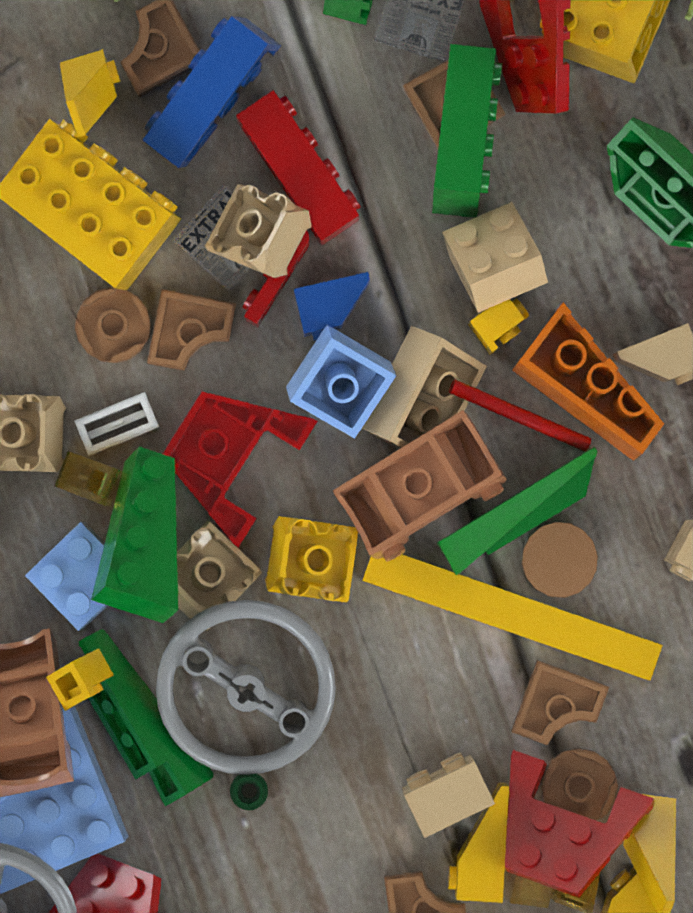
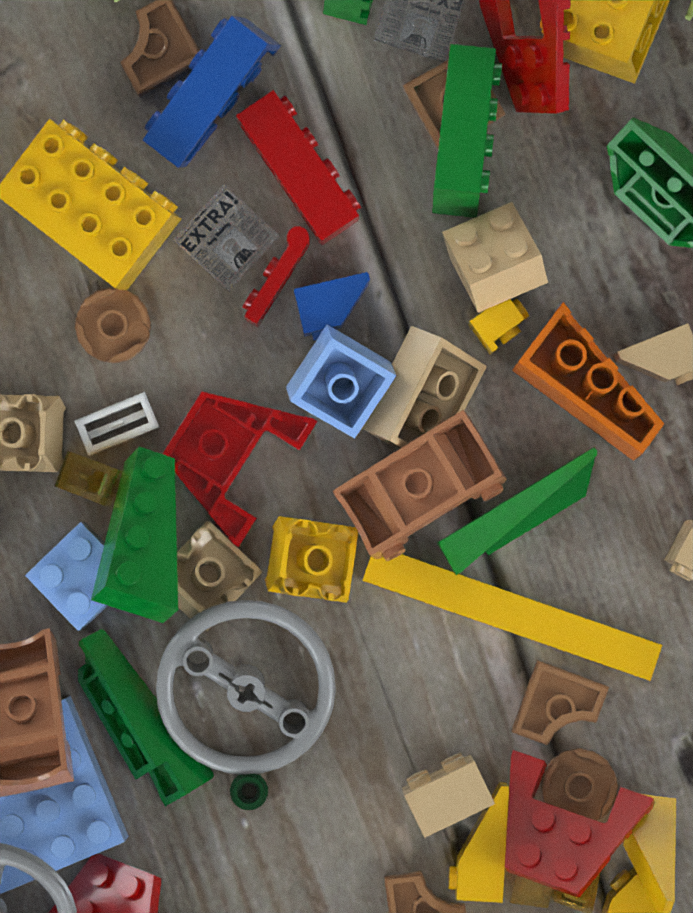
(80, 679): yellow brick -> none
(88, 88): yellow slope -> none
(186, 325): medium nougat tile -> none
(259, 230): tan slope -> none
(519, 415): red bar -> none
(559, 559): medium nougat tile -> none

